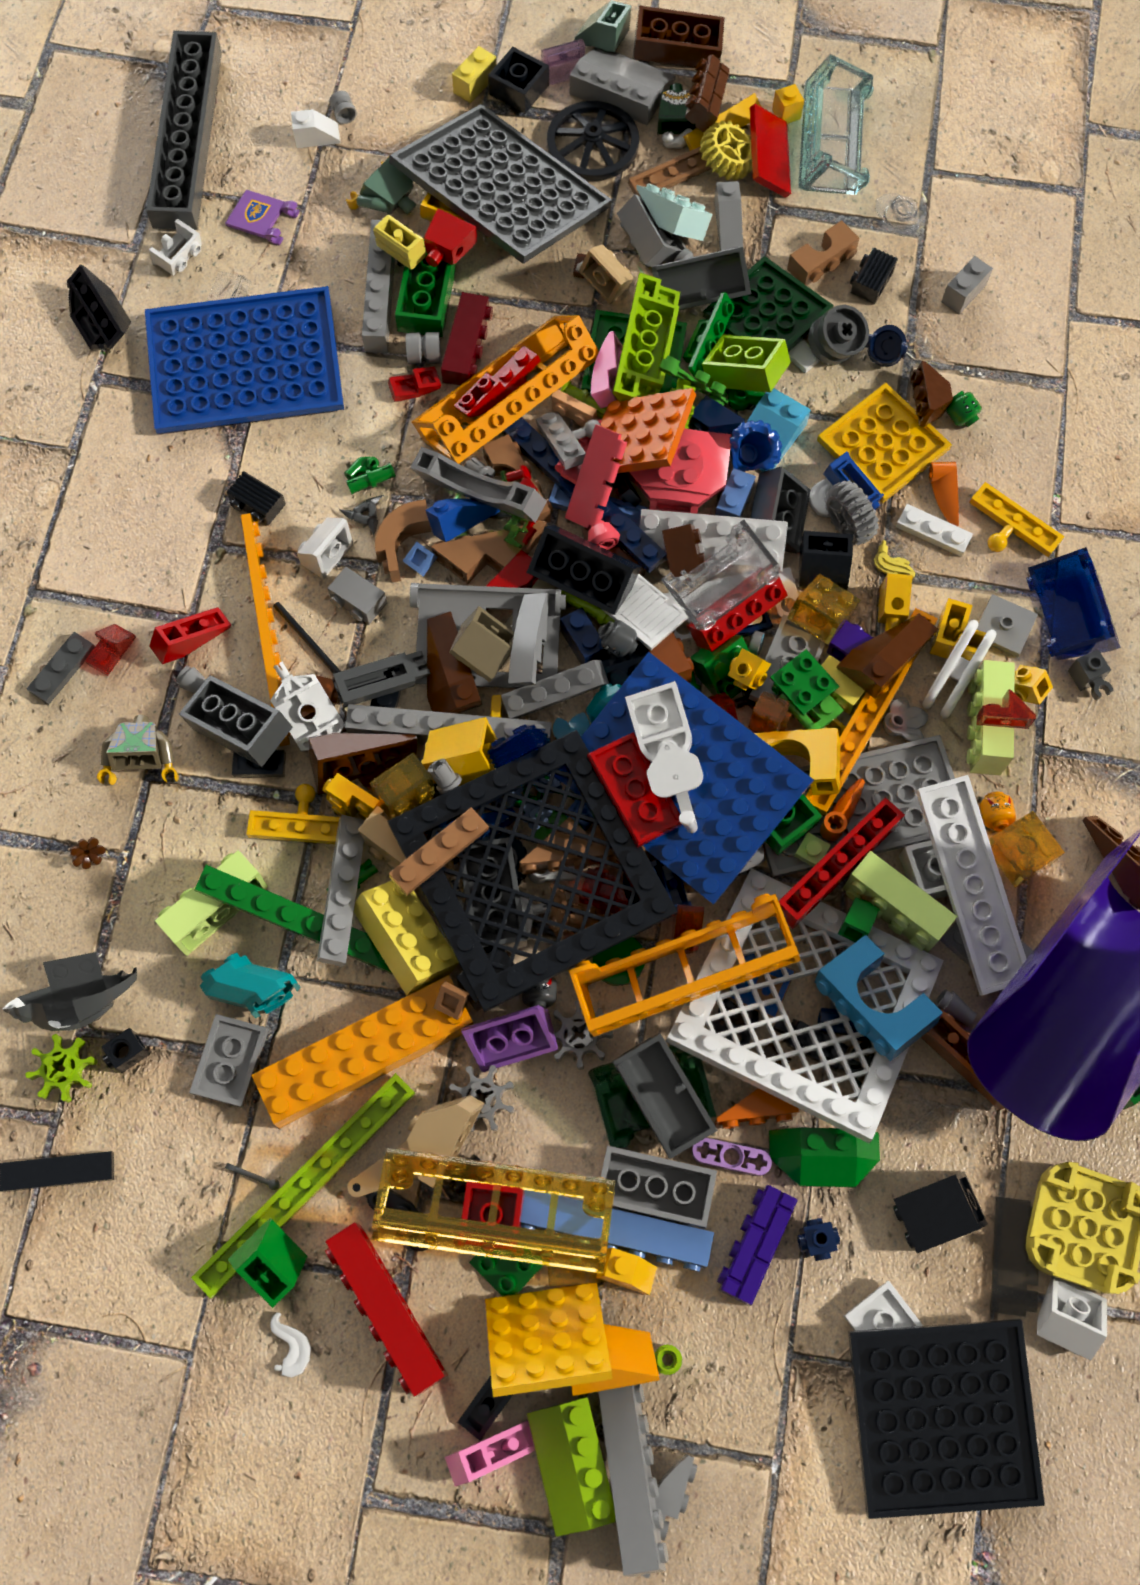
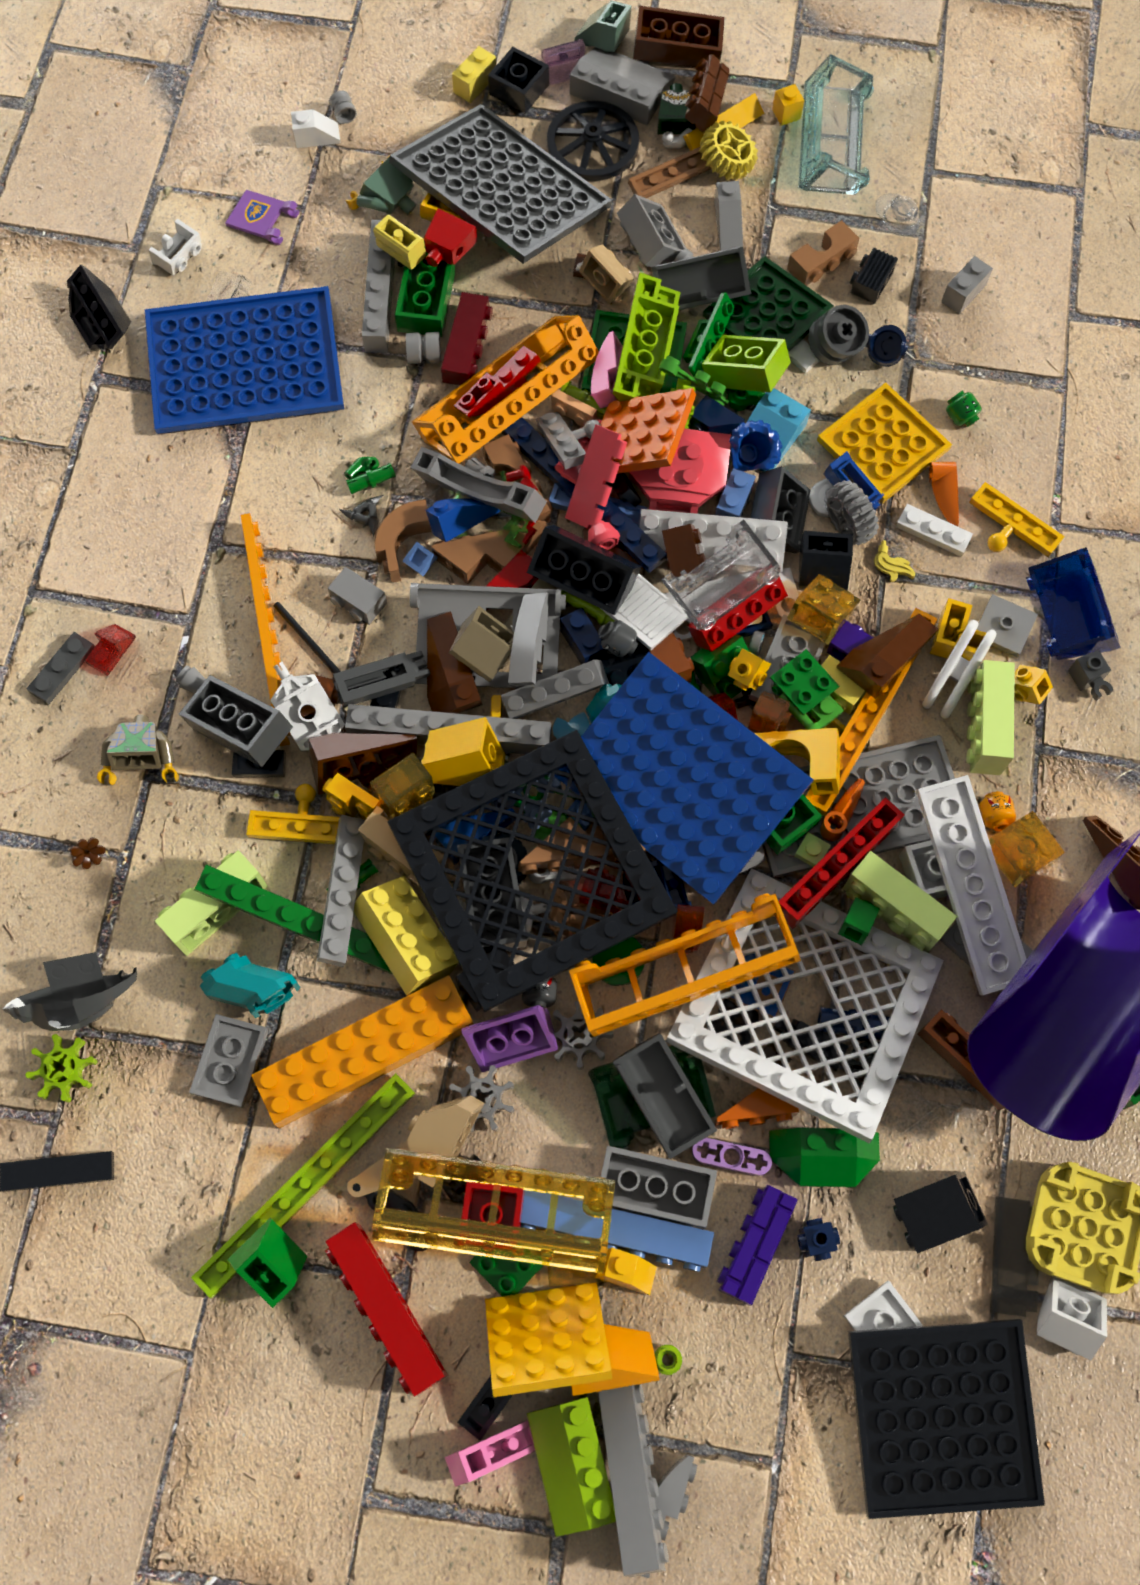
(136, 1052): black brick -> none
(184, 130): dark grey brick -> none
(187, 634): red slope -> none
(255, 498): black brick -> none
(273, 1184): dark grey hinge -> none
(299, 1350): white piece -> none
(325, 546): white slope -> none
(419, 383): red slope -> none
(438, 851): medium nougat plate -> none
(444, 776): light grey bush -> none
(451, 1000): medium nougat plate -> none
(522, 742): clear blue brick -> none
(624, 777): red tile -> none
(666, 742): white plate -> none
(675, 213): light aqua slope -> none
(770, 151): red tile -> none
(887, 1031): dark azure arch -> none
(894, 599): yellow torso -> none
(907, 720): light grey plate -> none
(930, 392): reddish brown slope -> none
(955, 1006): light grey cone -> none
(1012, 714): clear red slope -> none

